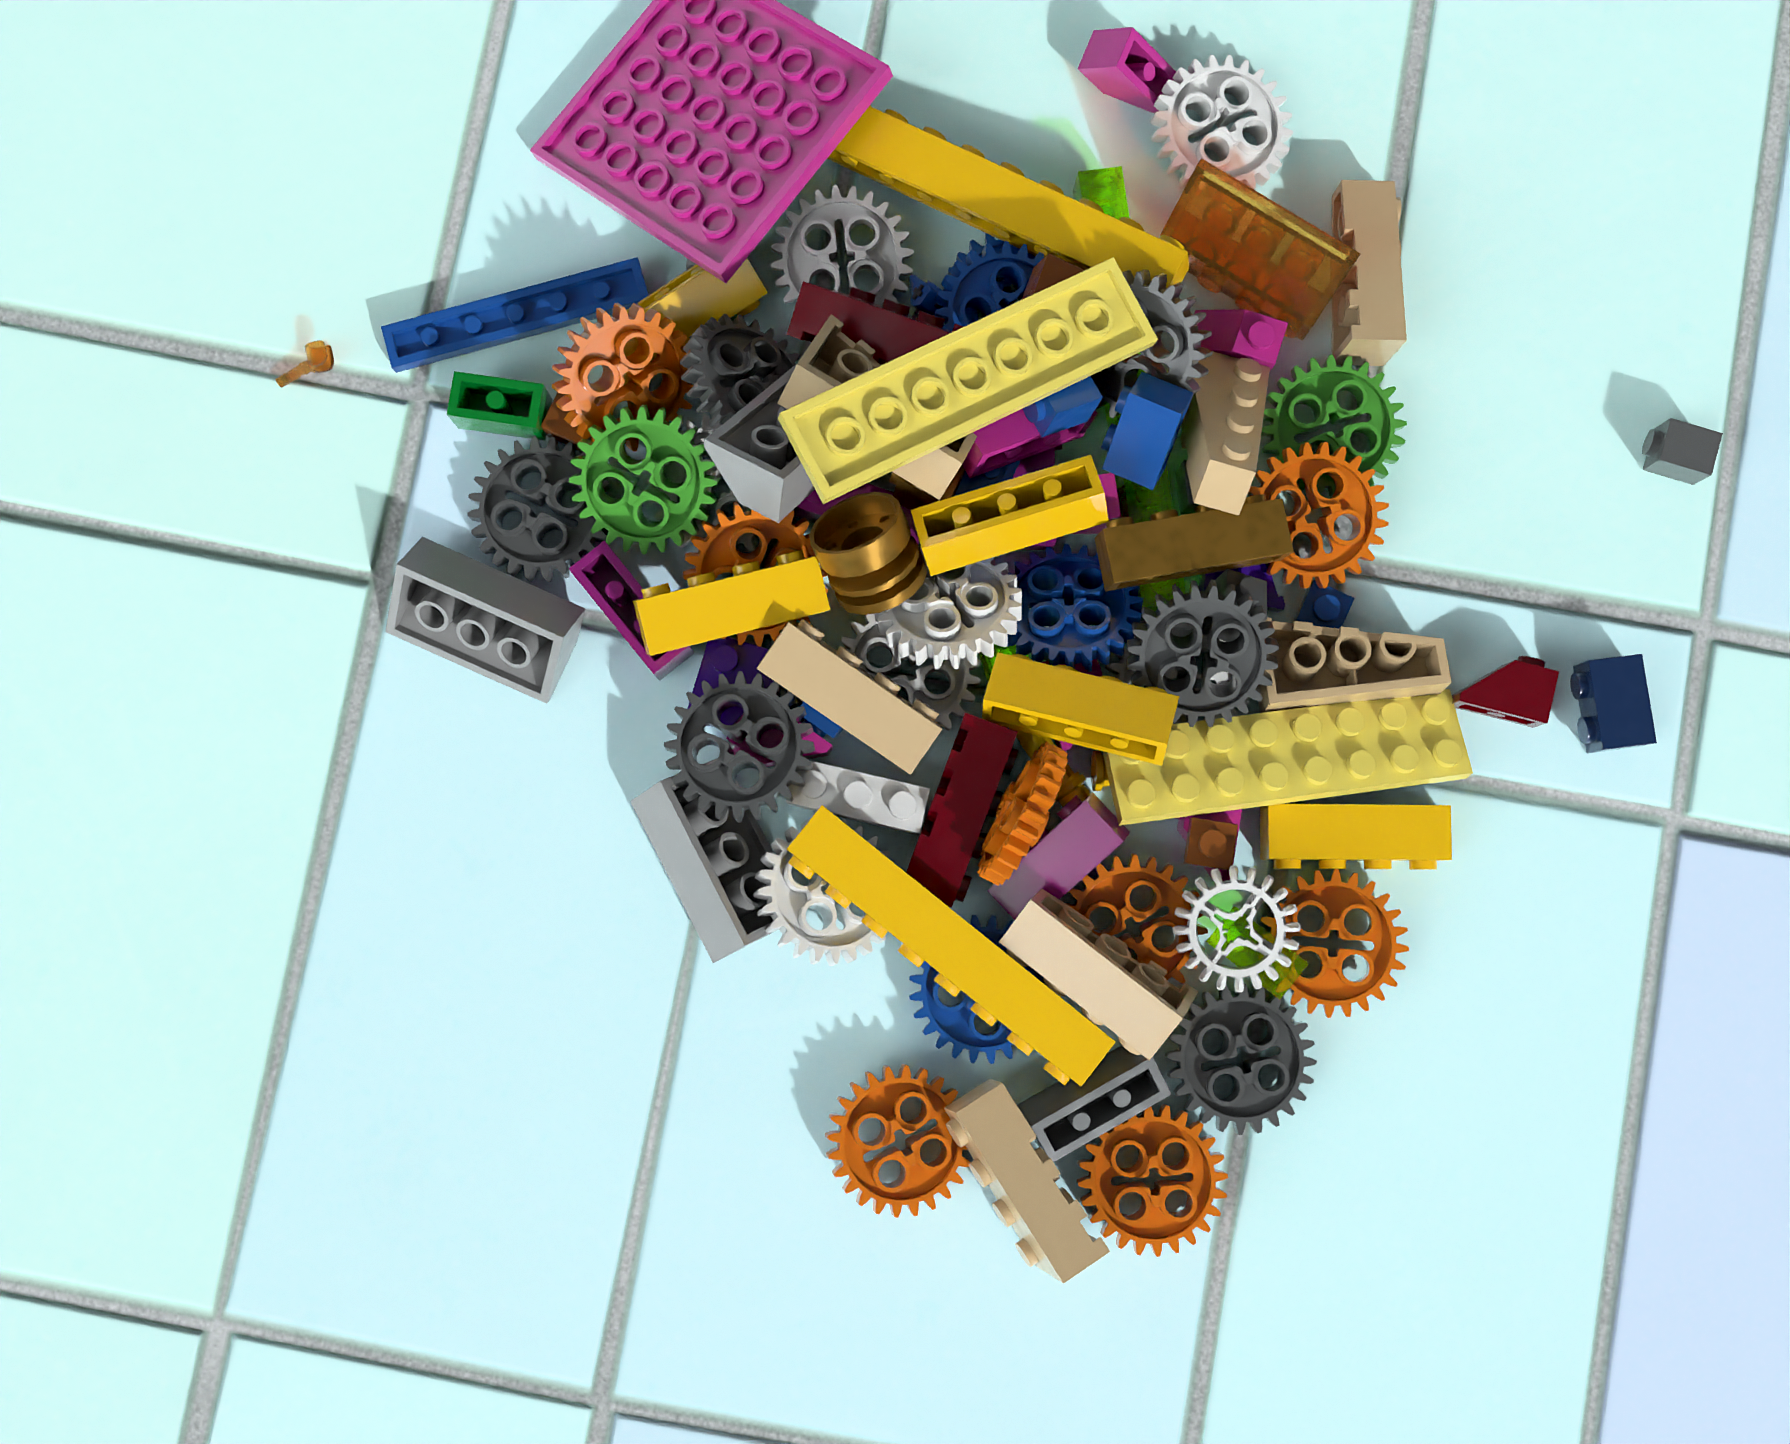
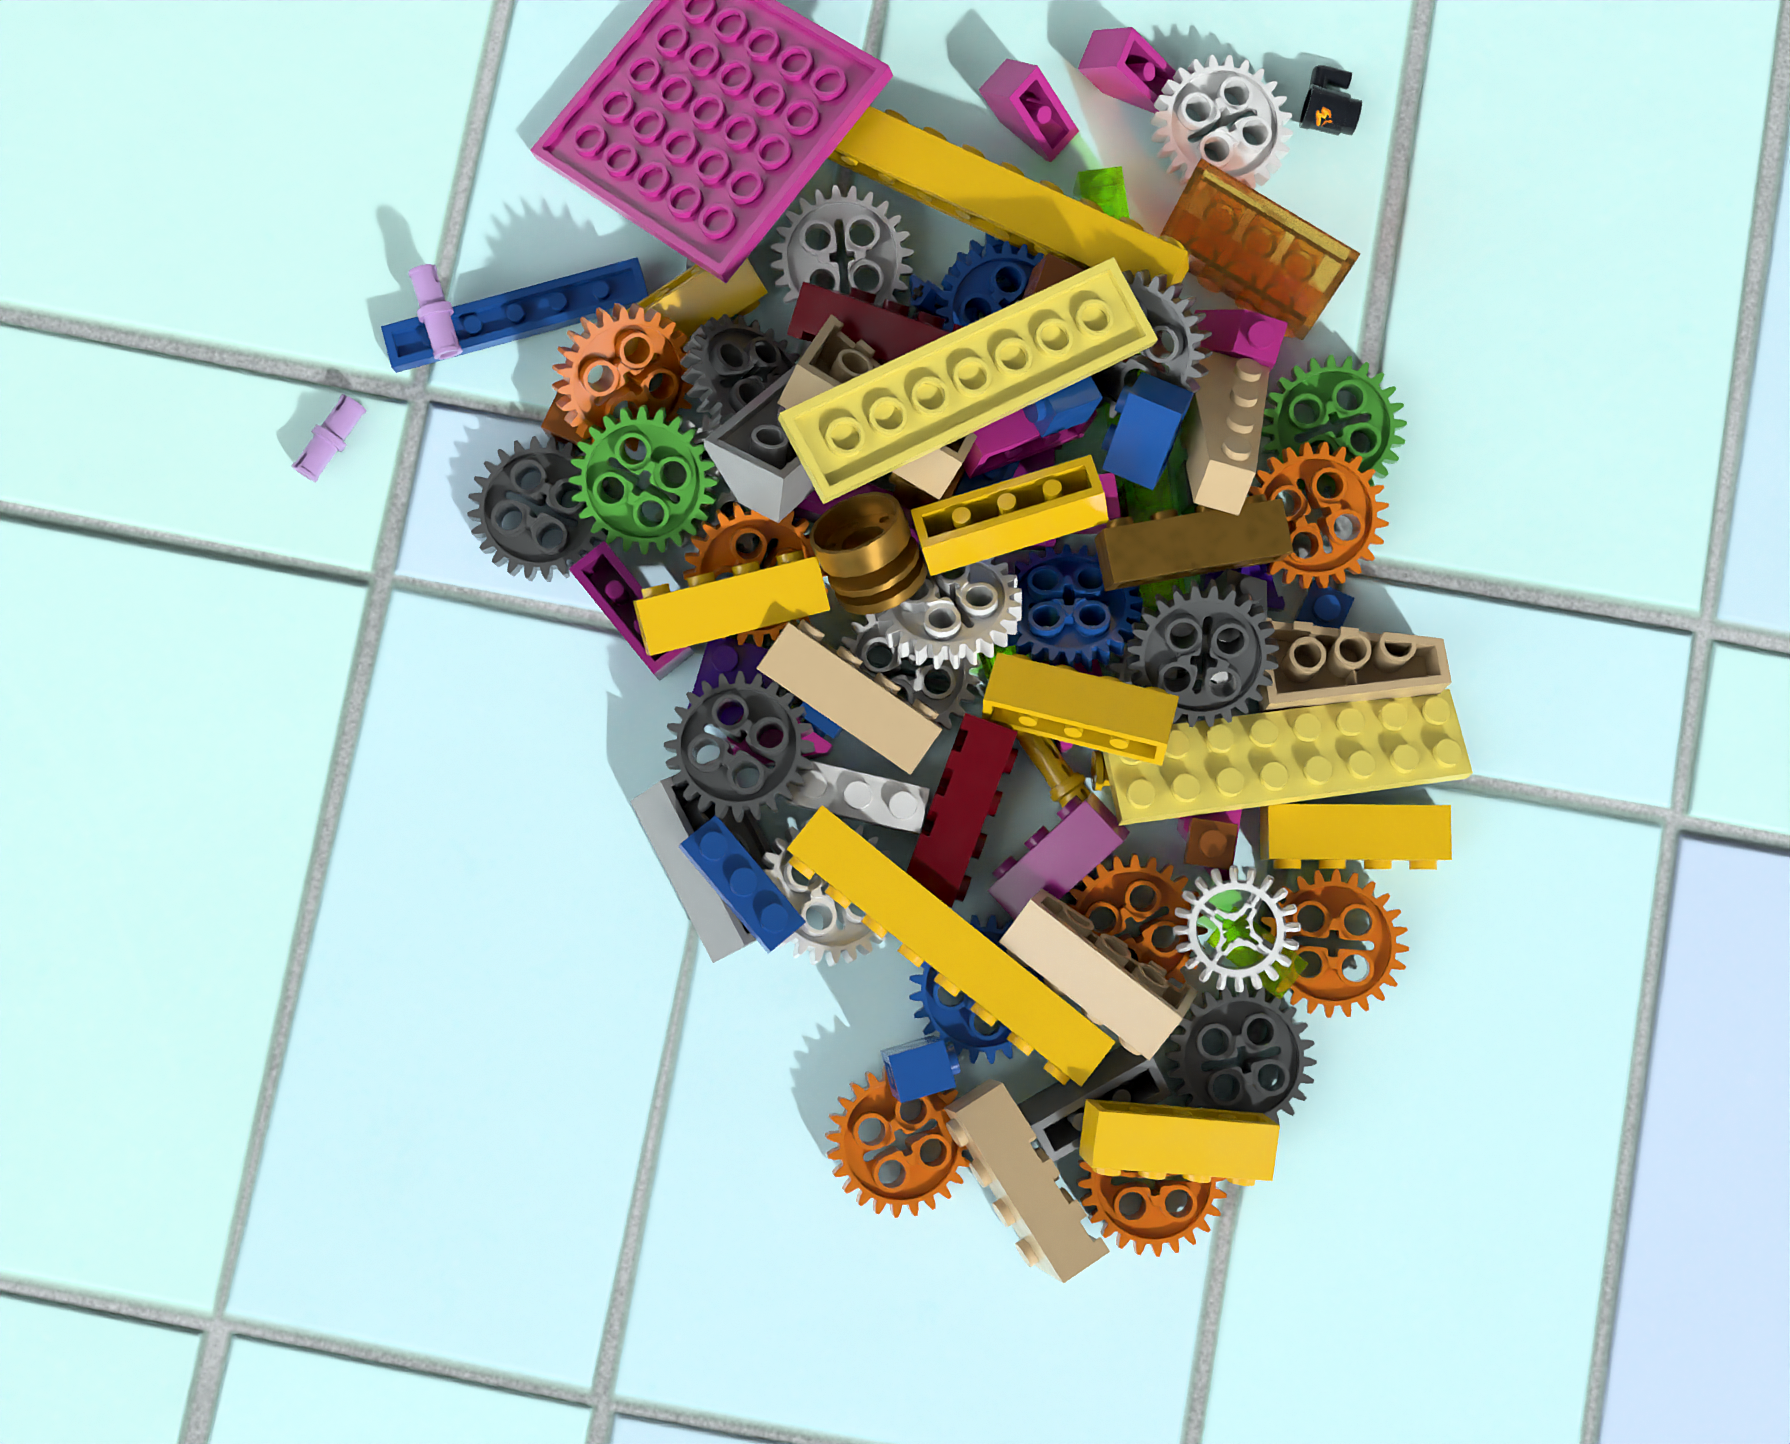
(318, 360): clear orange hand -> none
(329, 438): none -> lavender pin
(435, 311): none -> lavender pin
(483, 619): light grey slope -> none
(498, 405): green brick -> none
(742, 884): none -> blue plate
(920, 1068): none -> blue brick
(1022, 813): orange gear -> none
(1029, 107): none -> dark pink slope
(1178, 1141): none -> yellow brick
(1330, 109): none -> black piece
(1370, 301): tan wedge -> none
(1513, 693): dark red slope -> none
(1613, 704): dark blue brick -> none
(1681, 451): dark grey brick -> none

